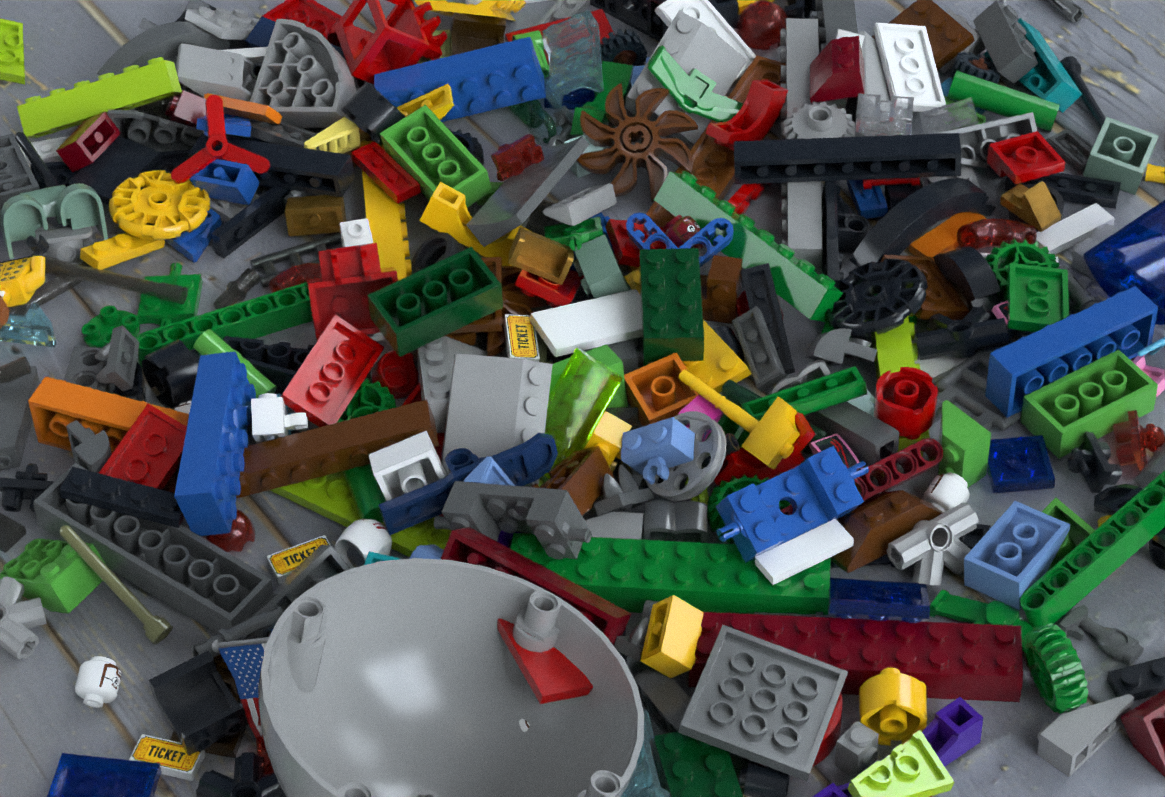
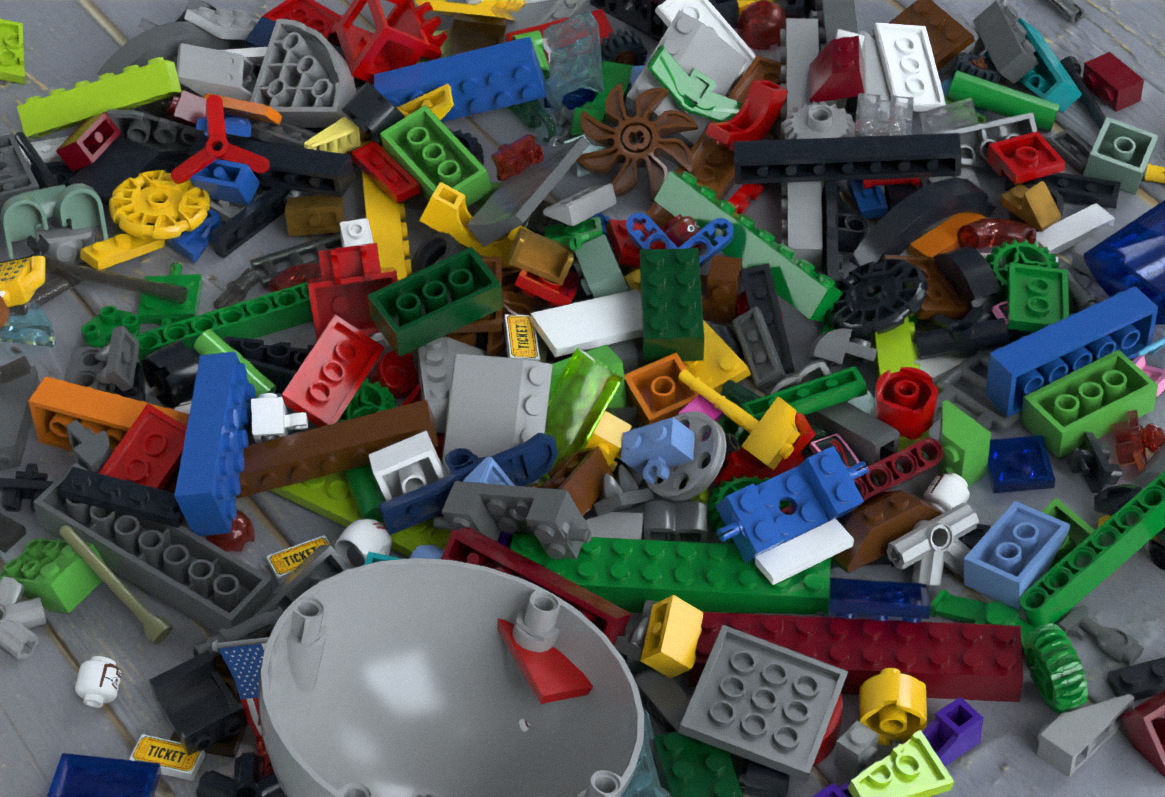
(1113, 81): none -> dark red brick

